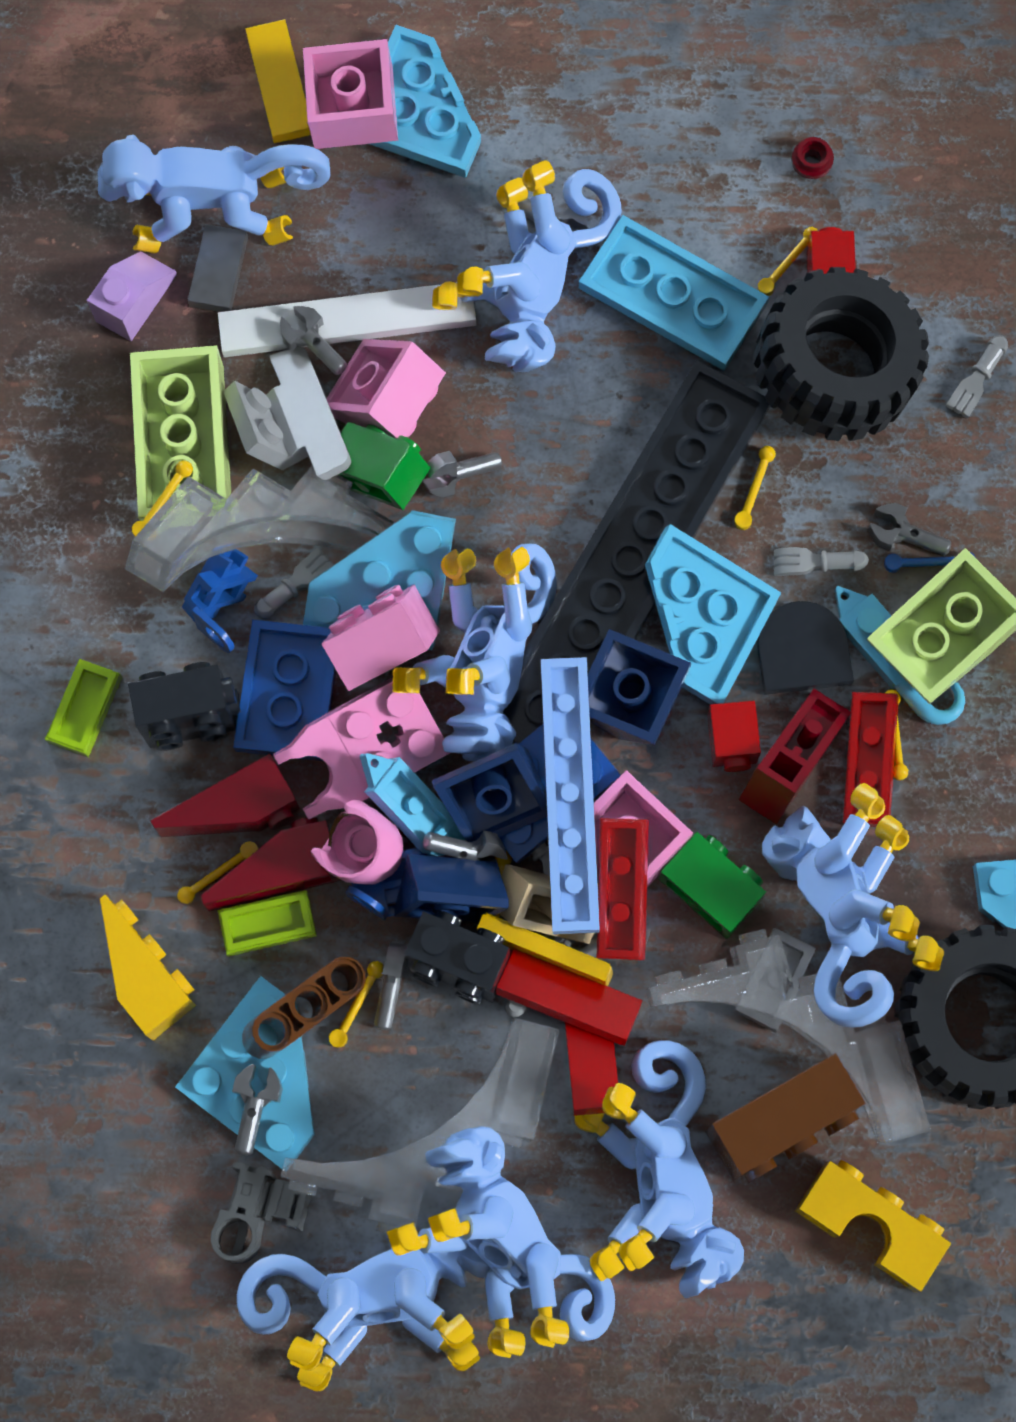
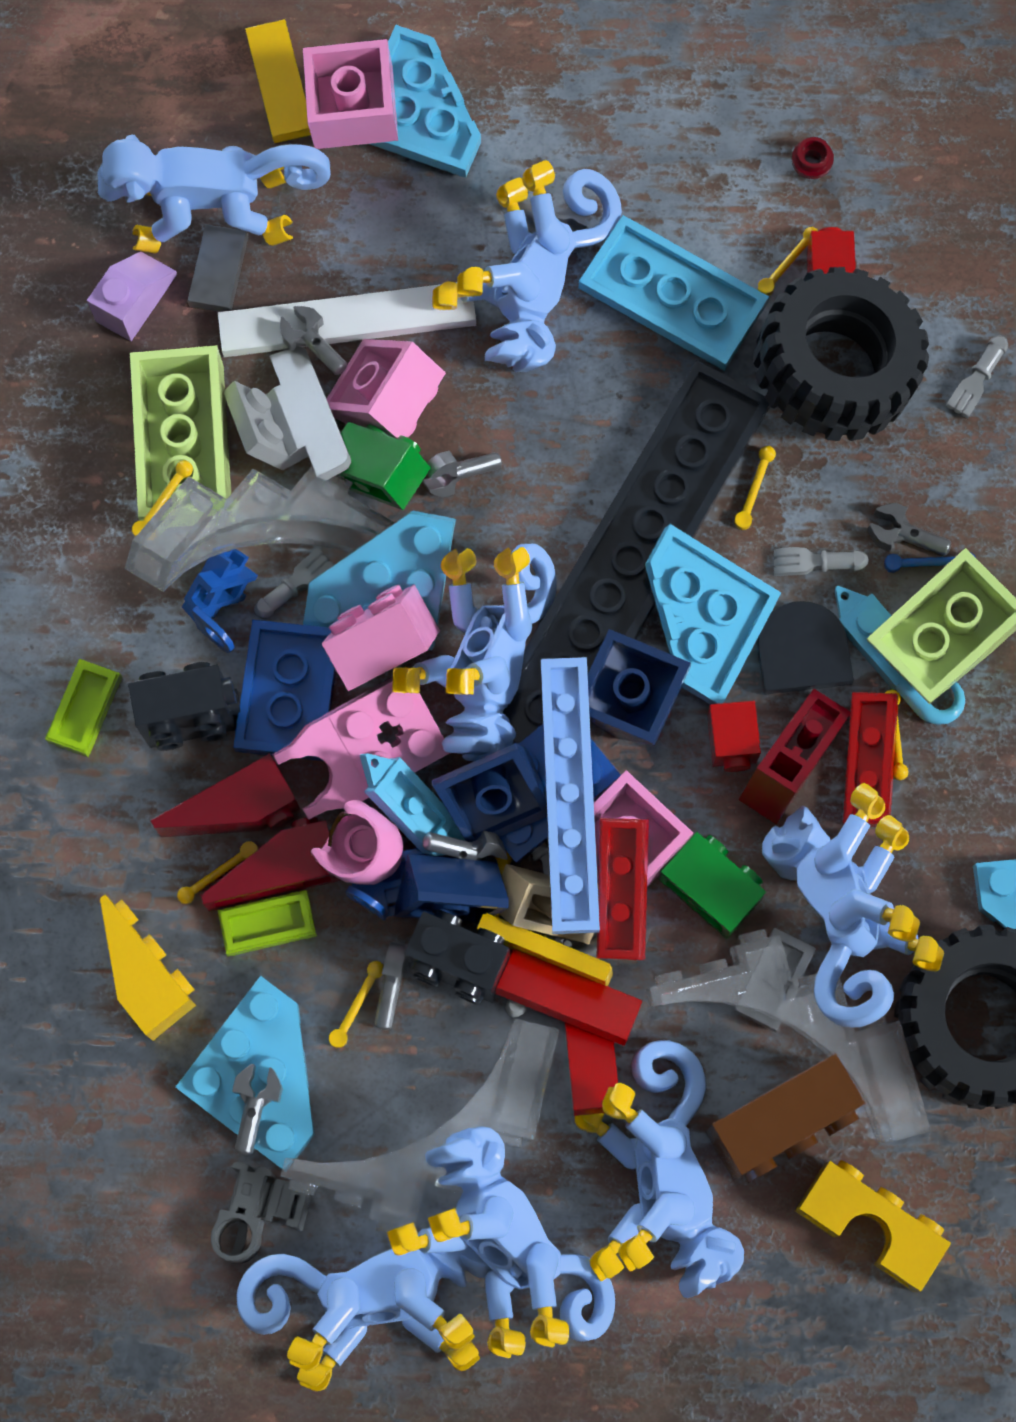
(324, 1001): reddish brown beam -> none

